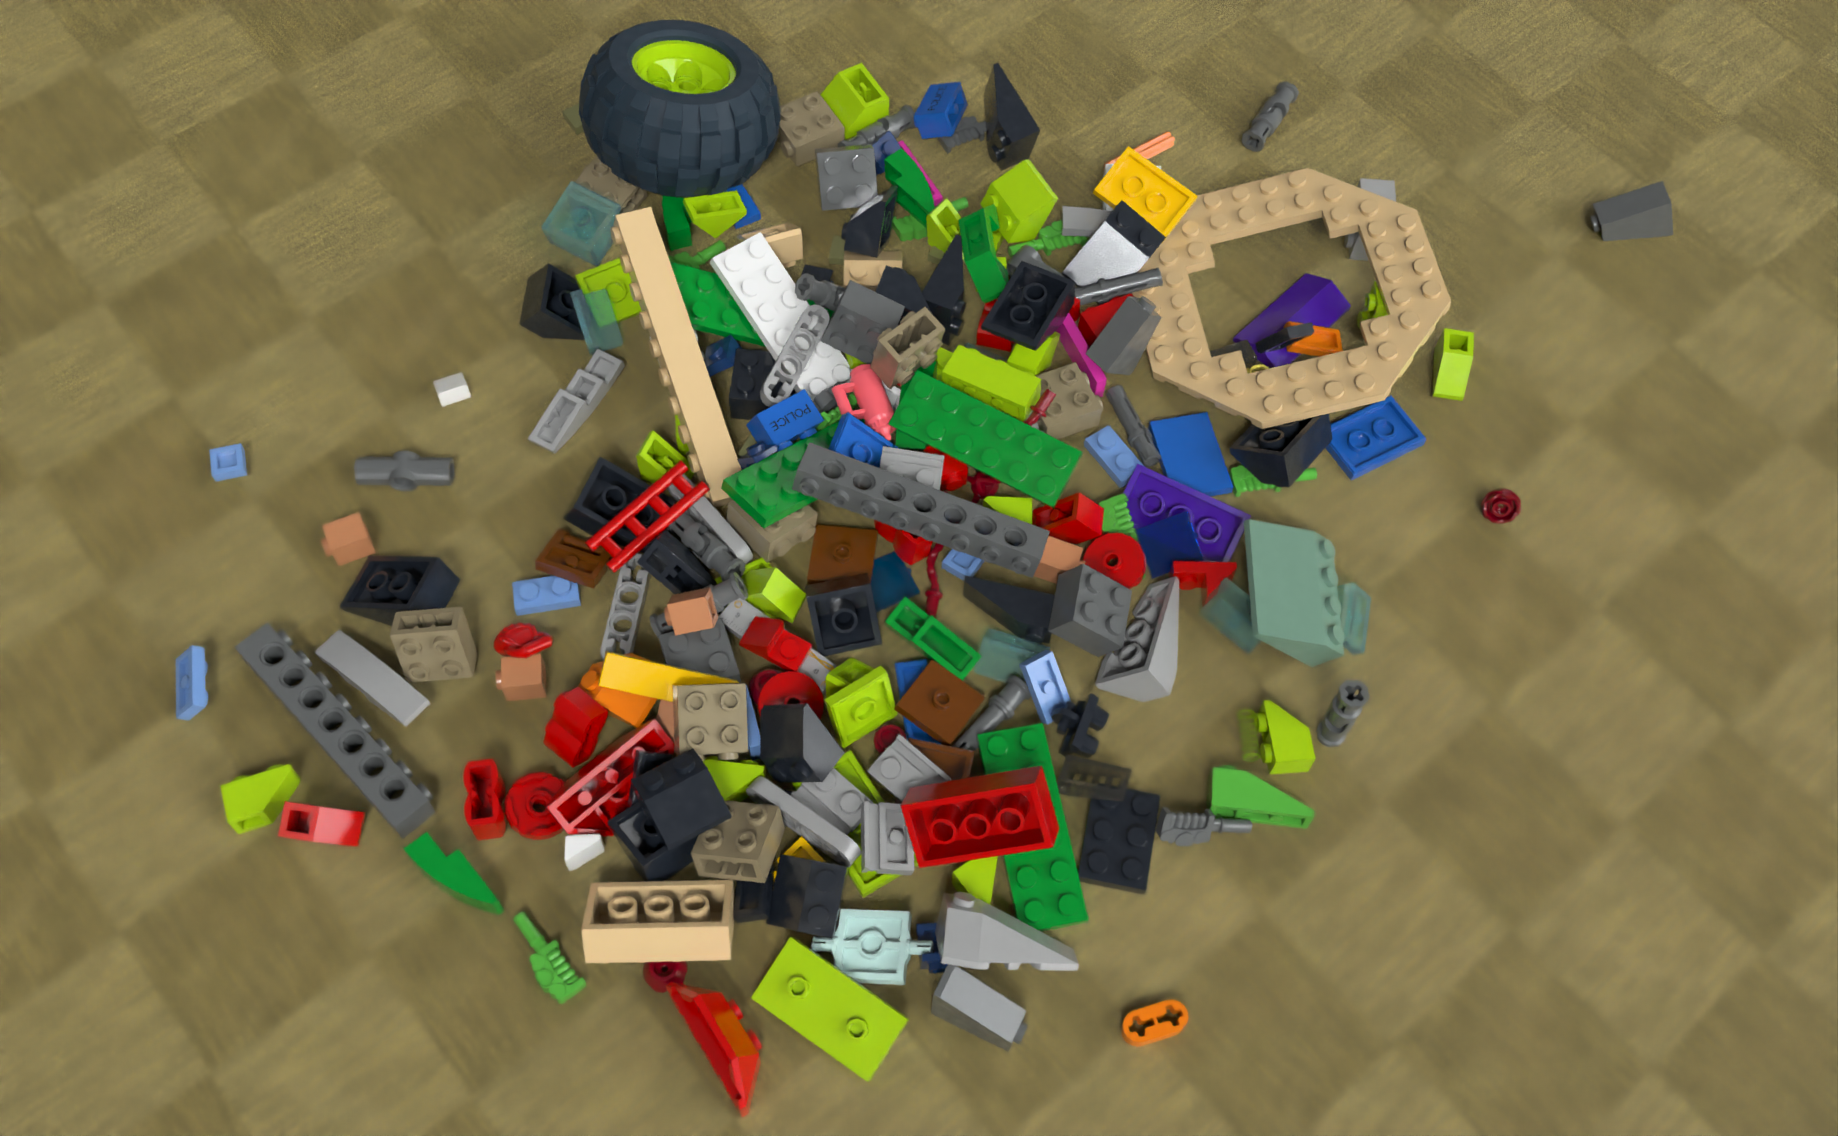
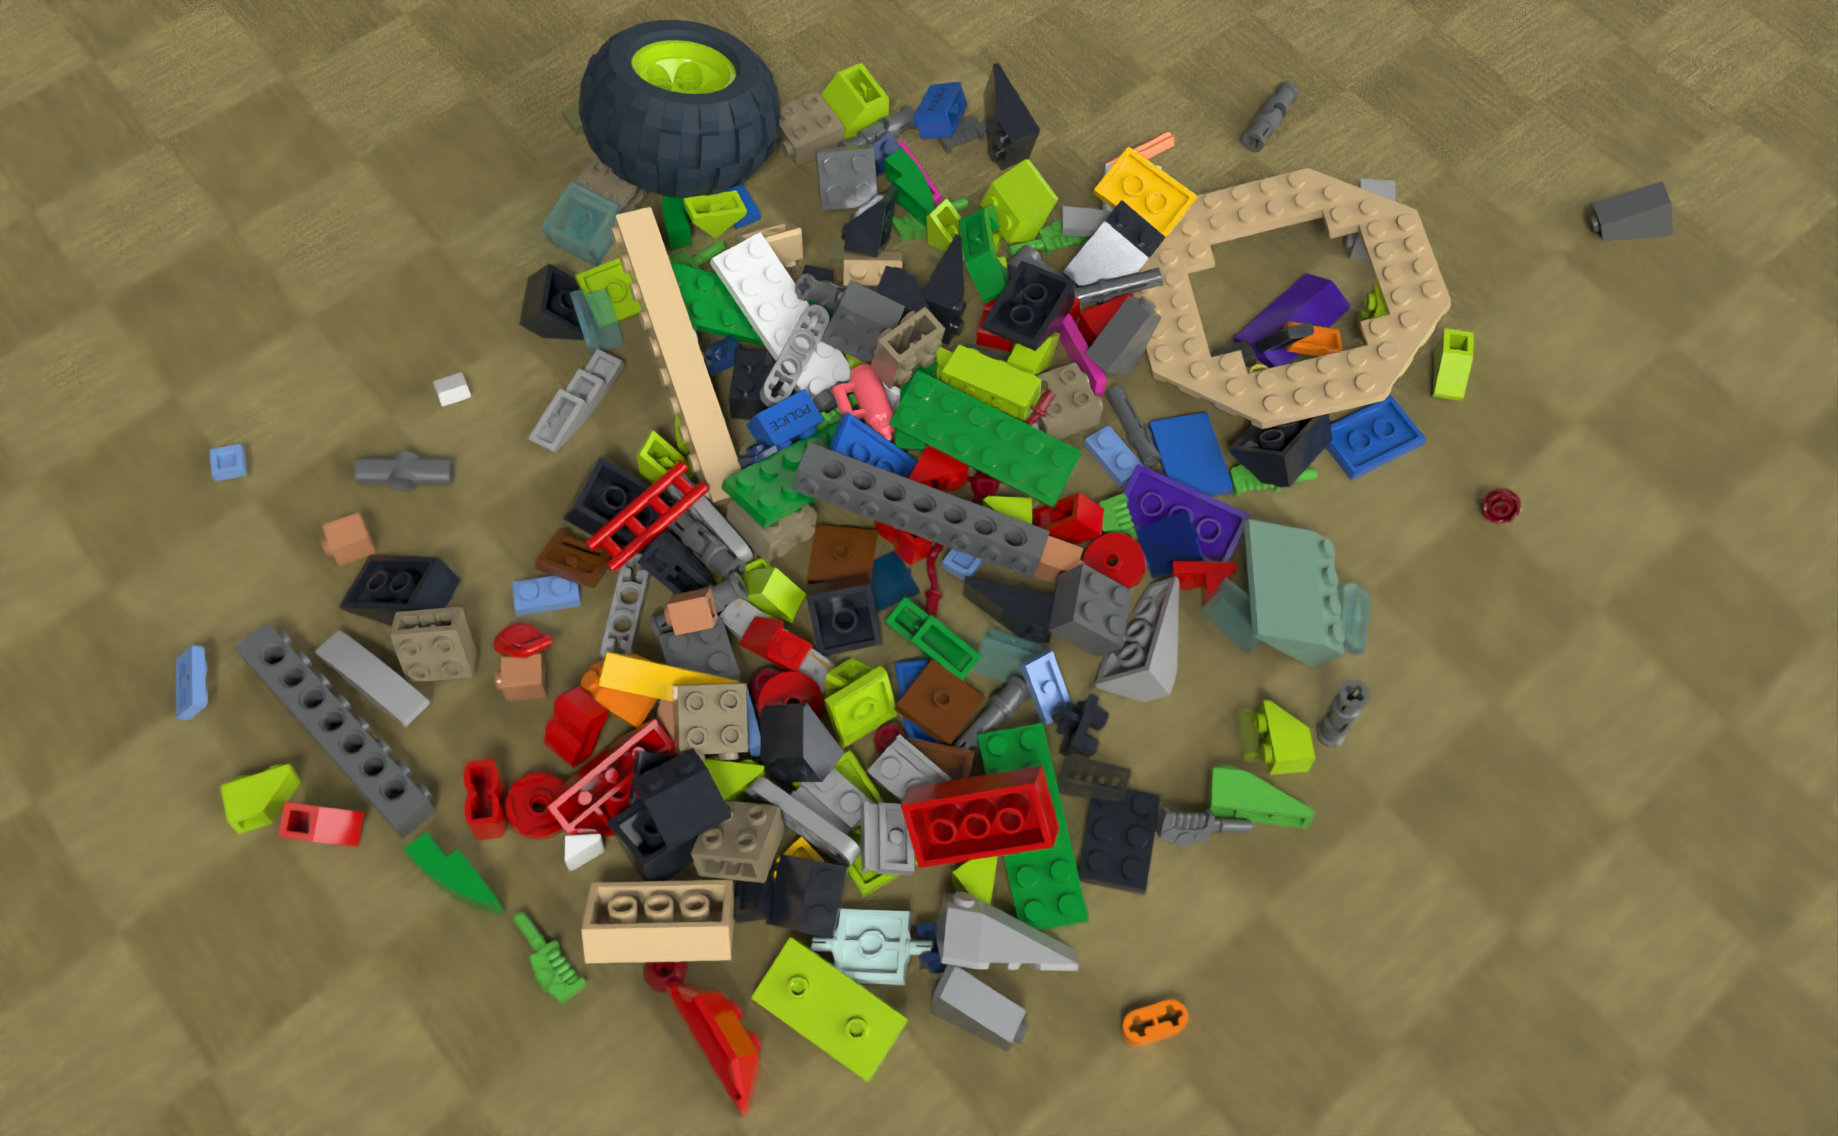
(913, 465): light grey plate -> none

